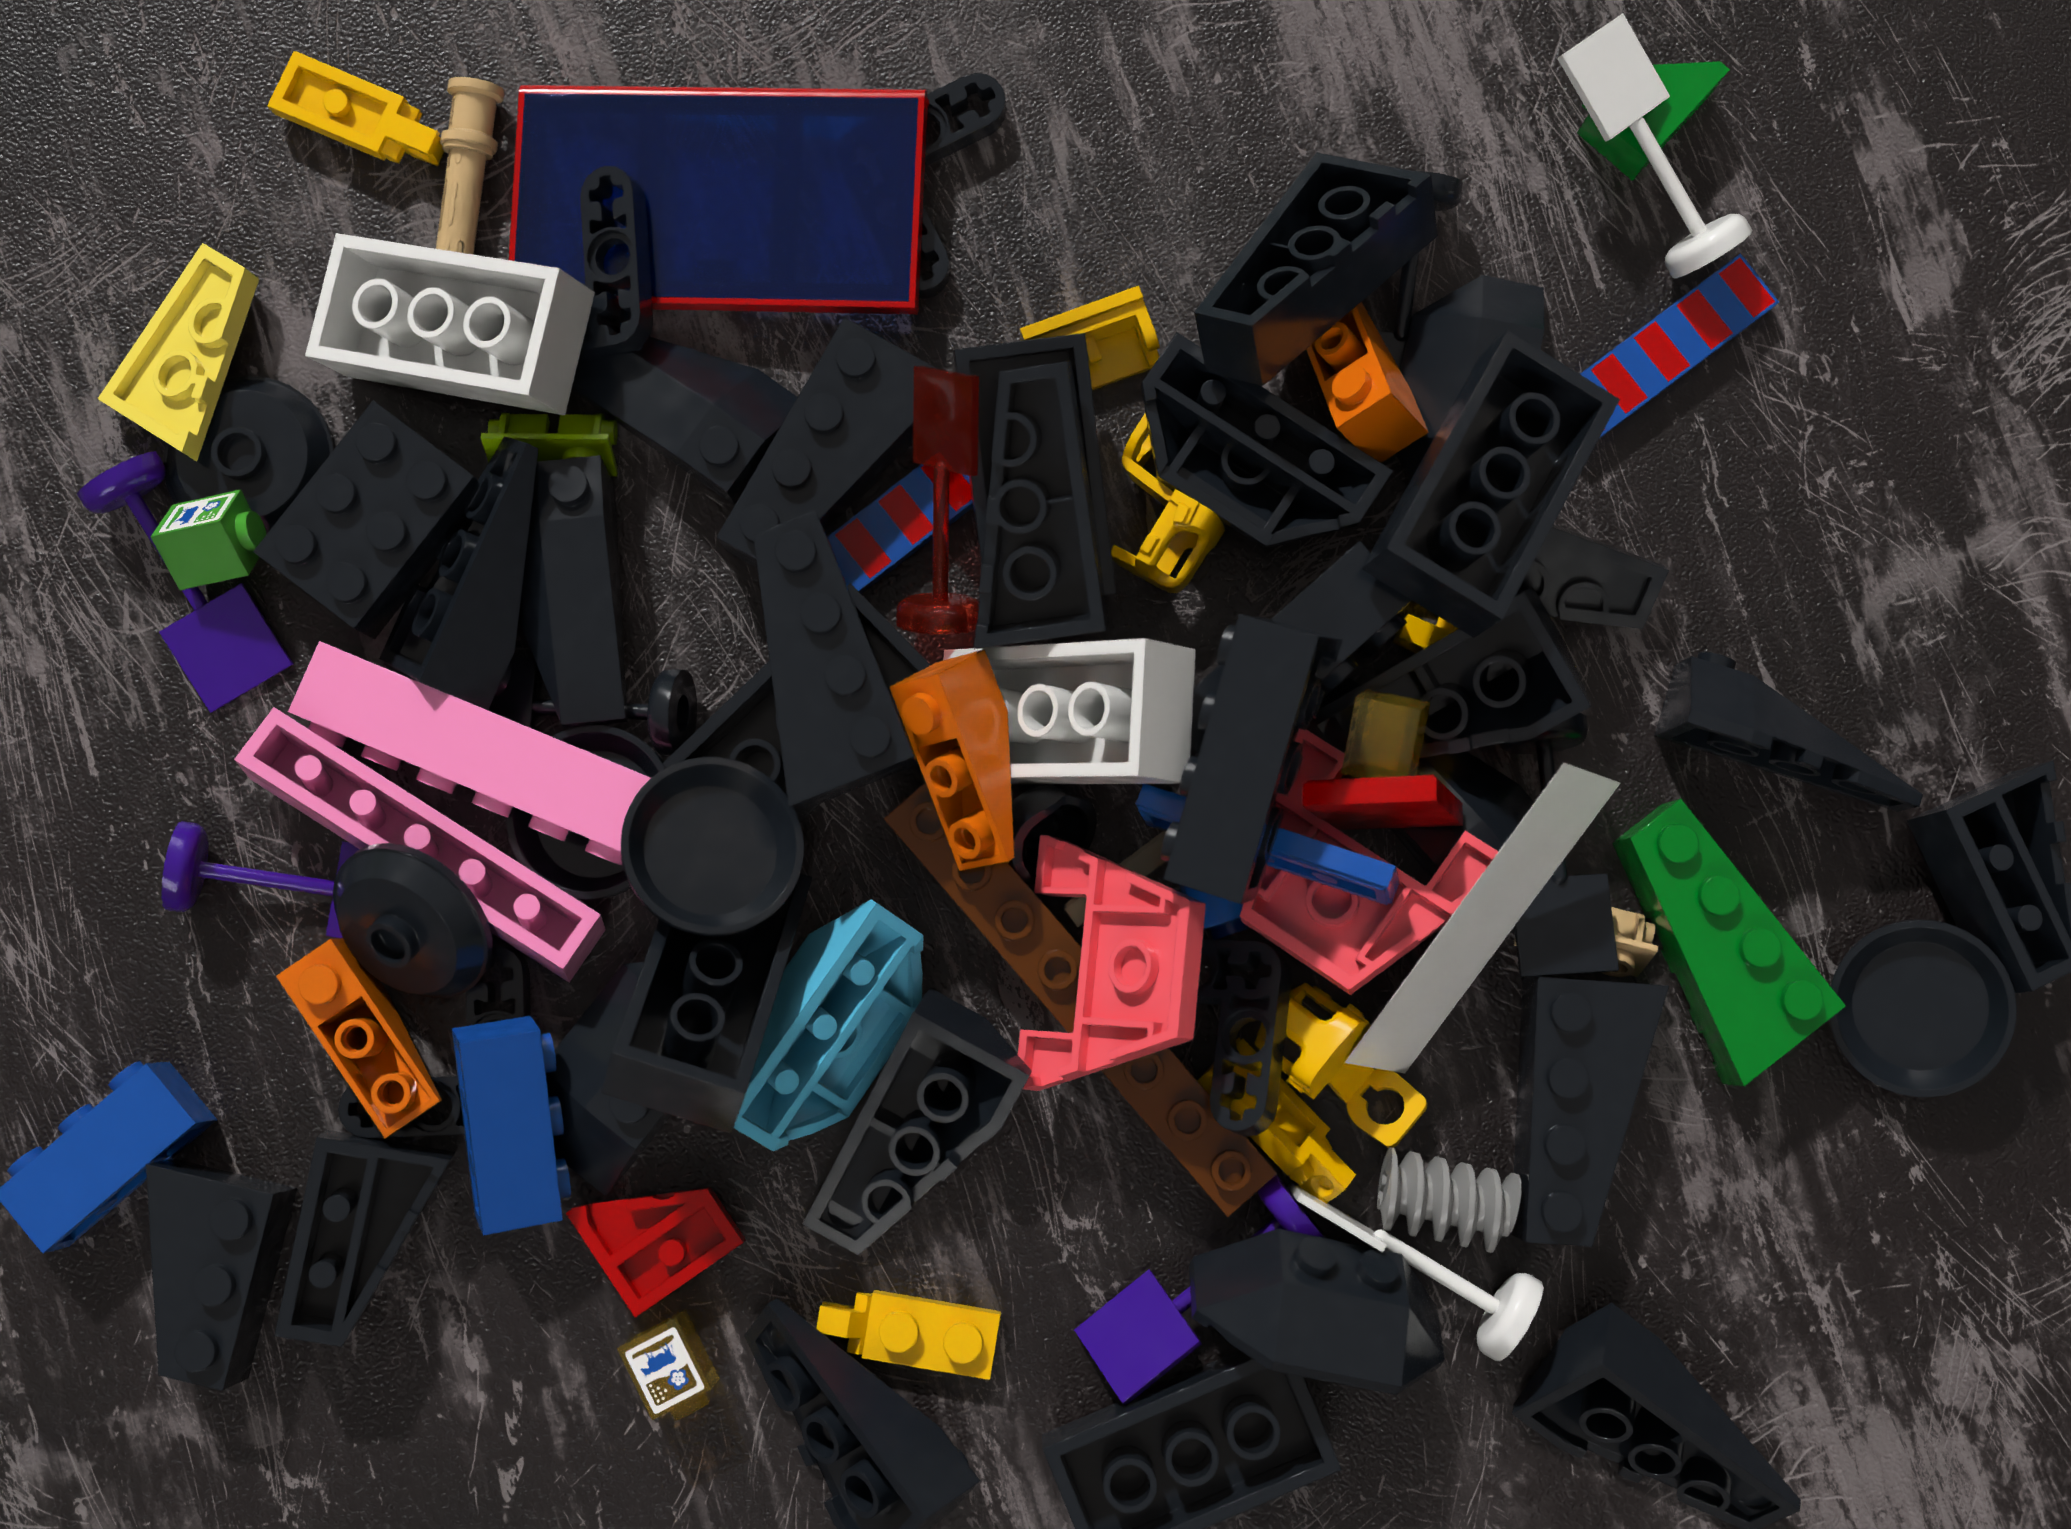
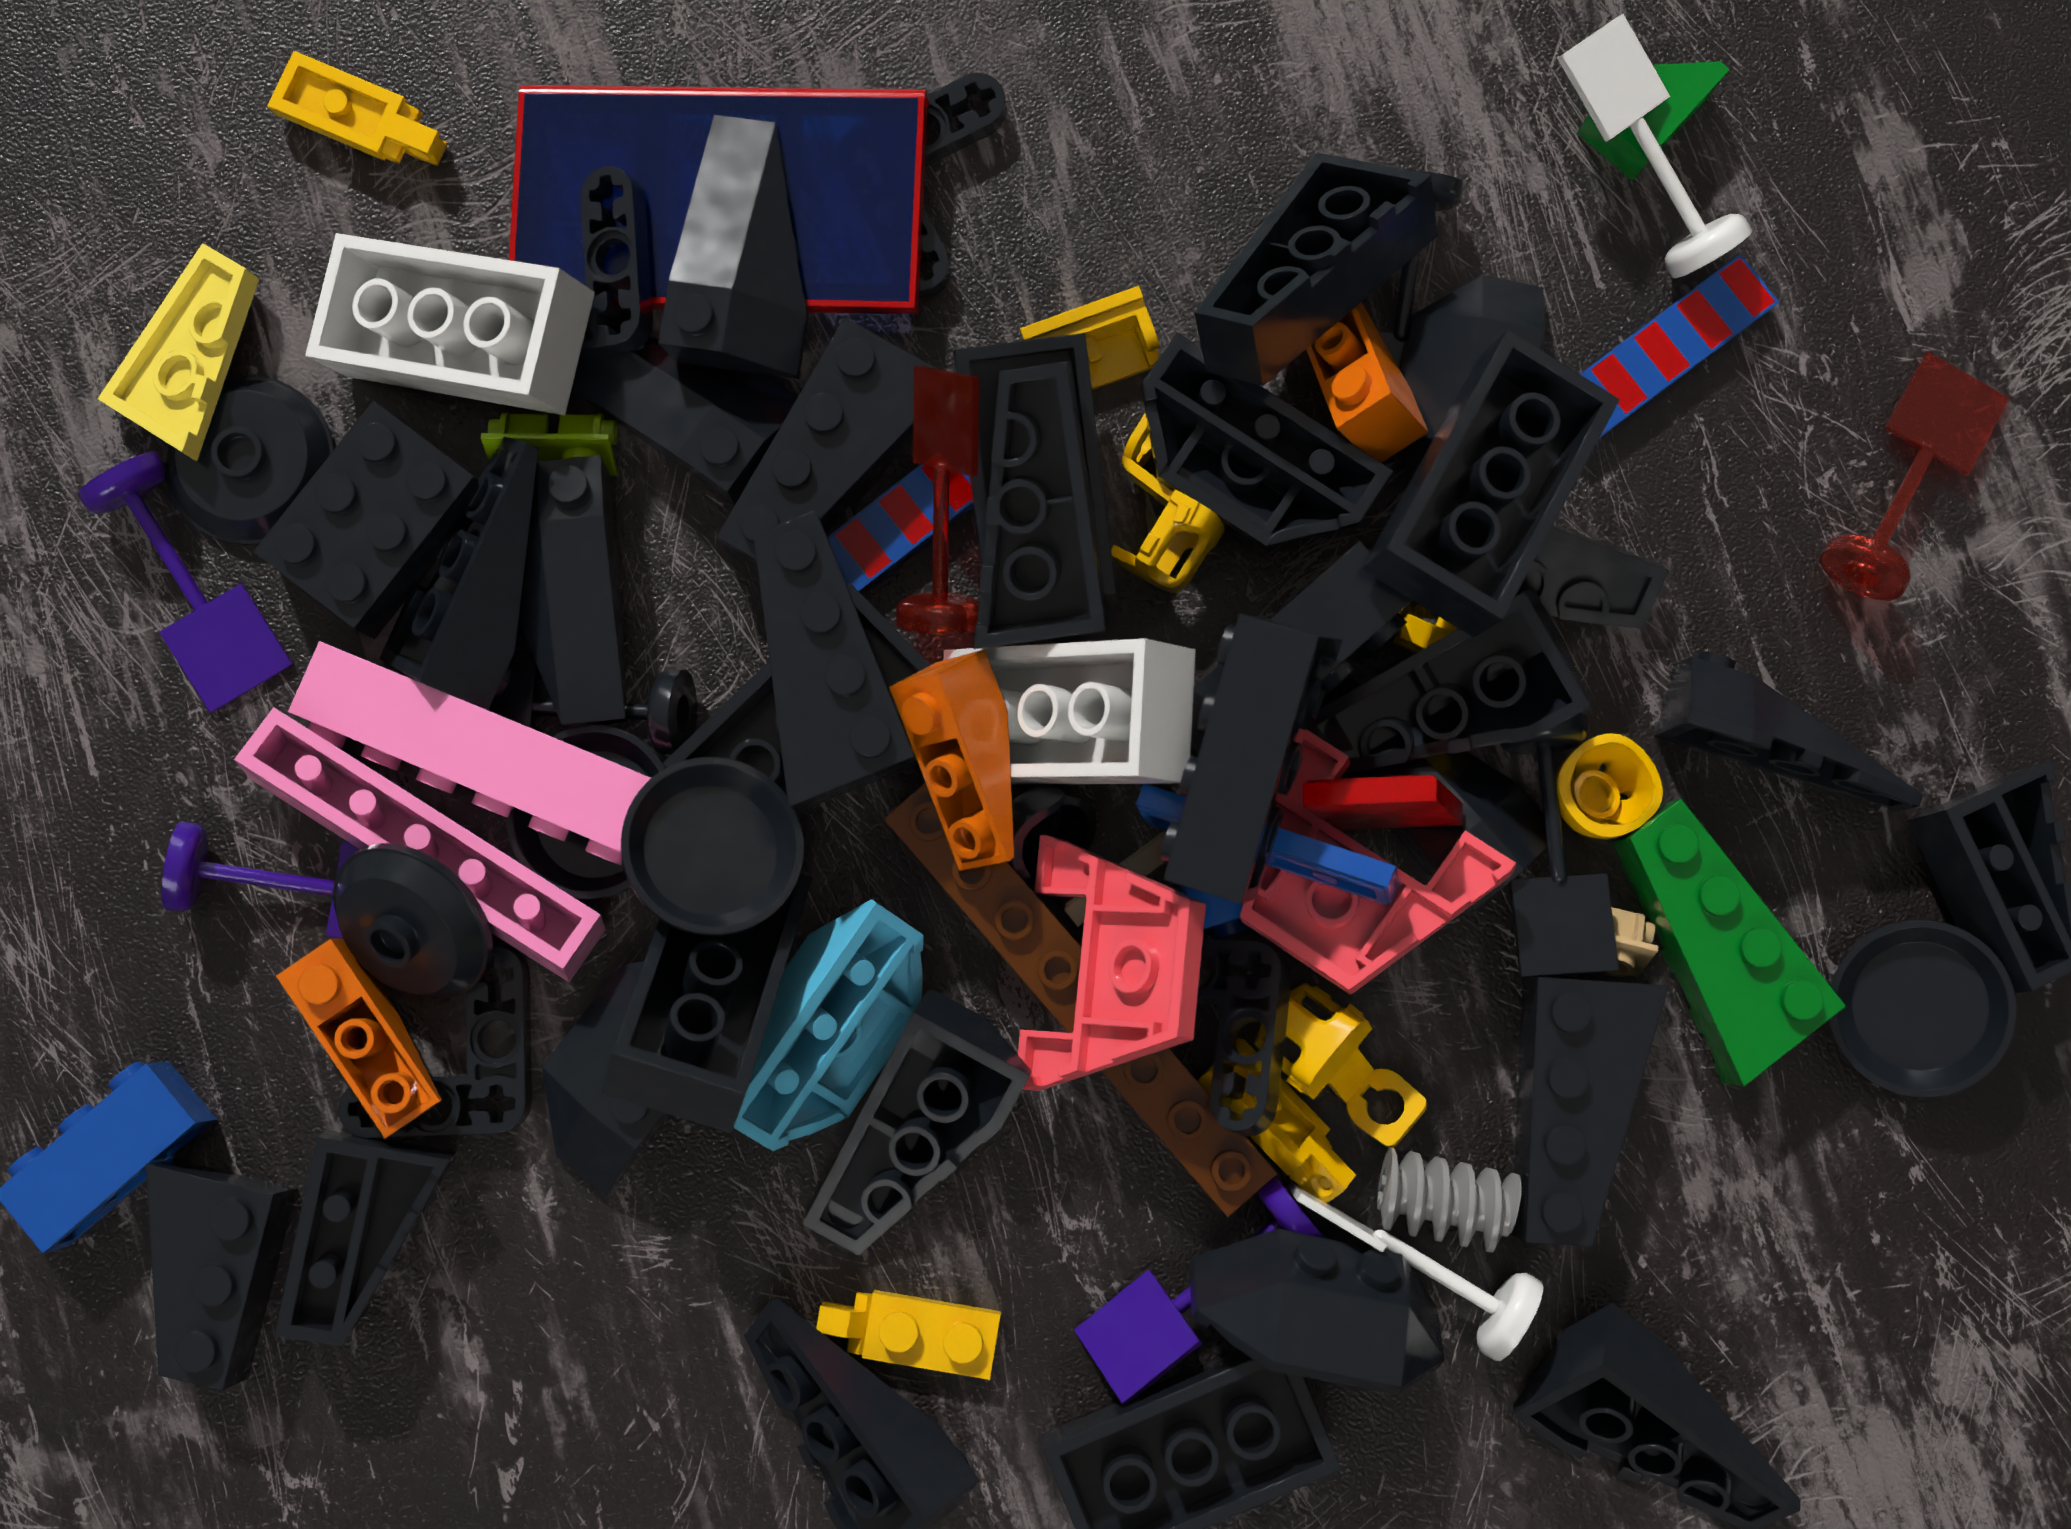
(209, 539): bright green brick -> none
(468, 148): tan pin -> none
(510, 1124): blue brick -> none
(656, 1241): red wing -> none
(670, 1367): brick -> none
(736, 269): none -> black wedge
(1385, 735): clear yellow brick -> none
(1484, 919): white sticker -> none
(1592, 797): none -> yellow helmet
(1946, 419): none -> clear red piece

